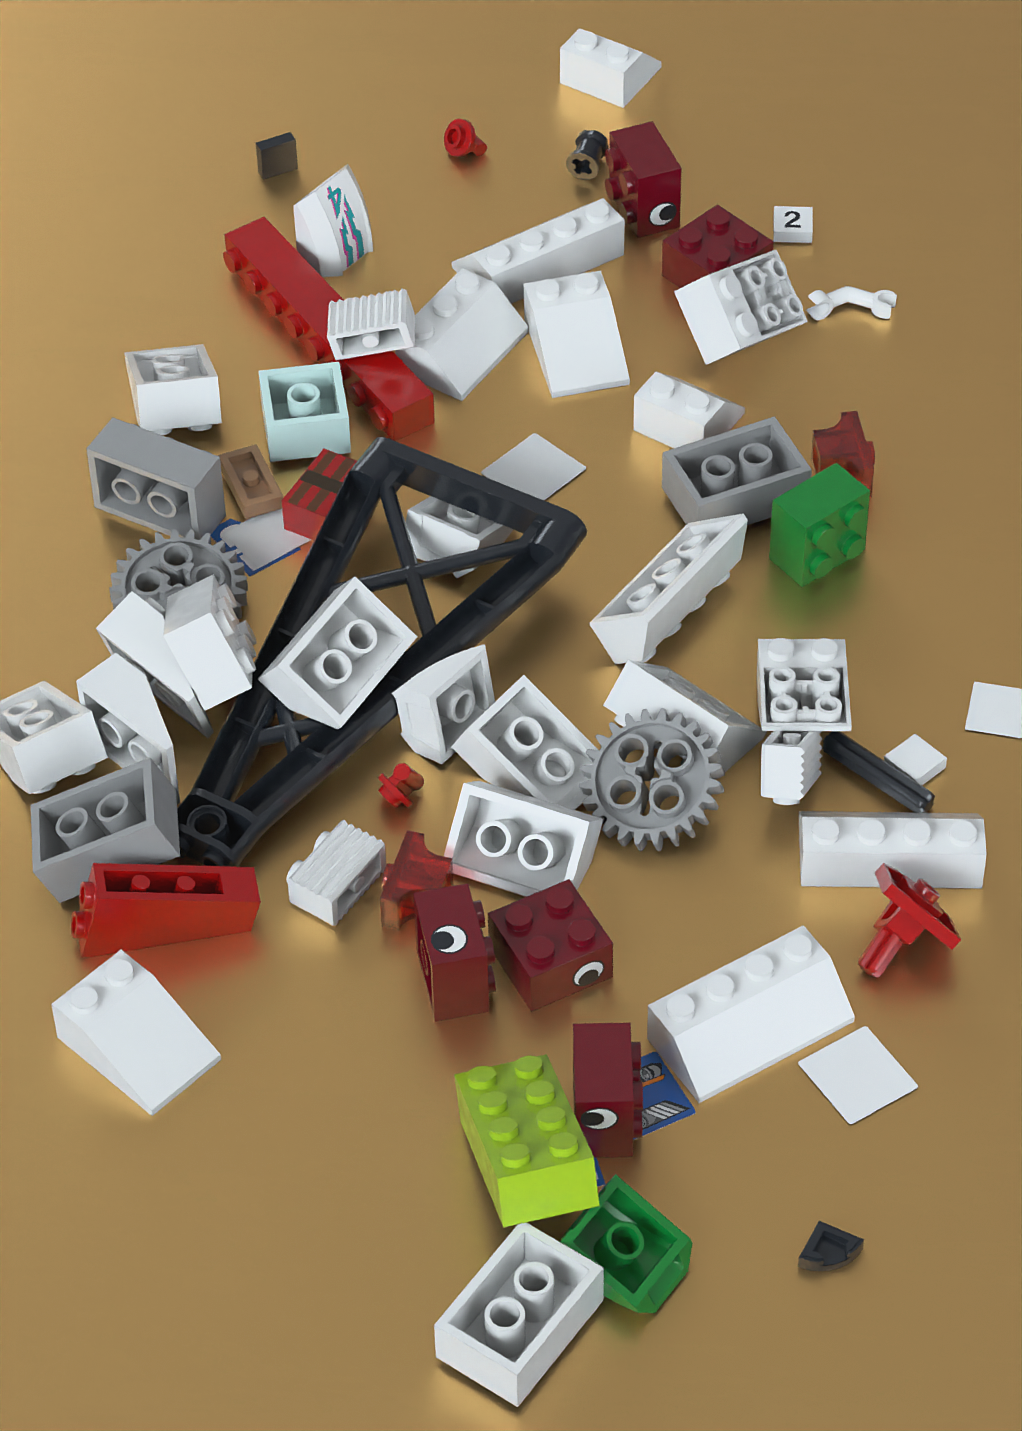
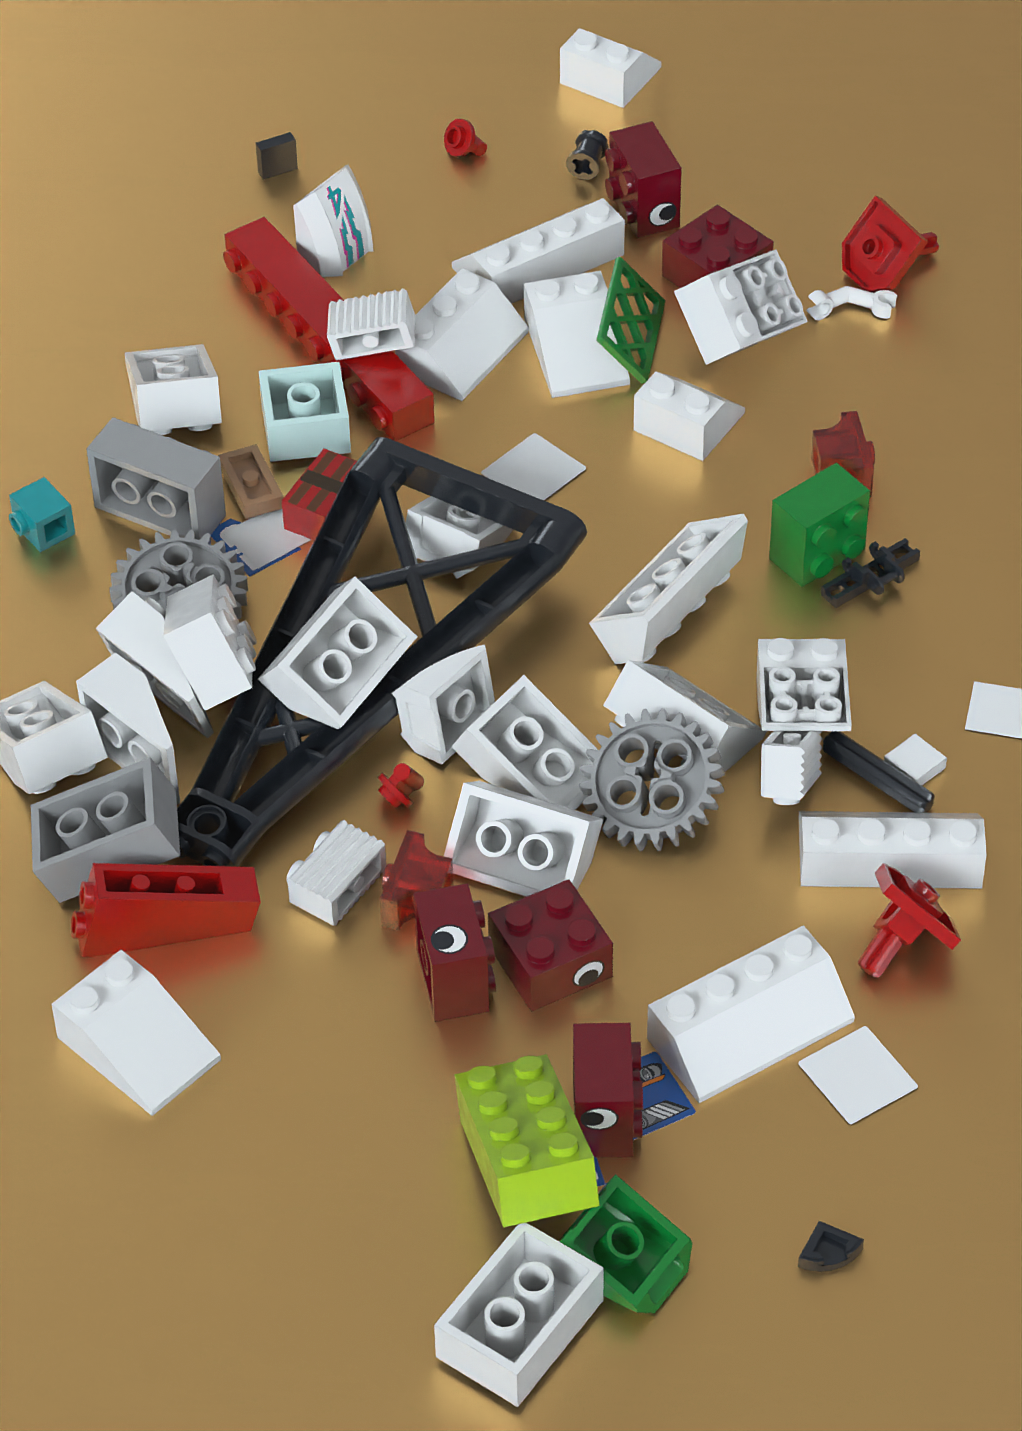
(41, 514): none -> teal brick
(652, 321): none -> green window
(733, 473): light grey brick -> none
(793, 224): white tile -> none
(864, 576): none -> black piece
(883, 247): none -> red piece

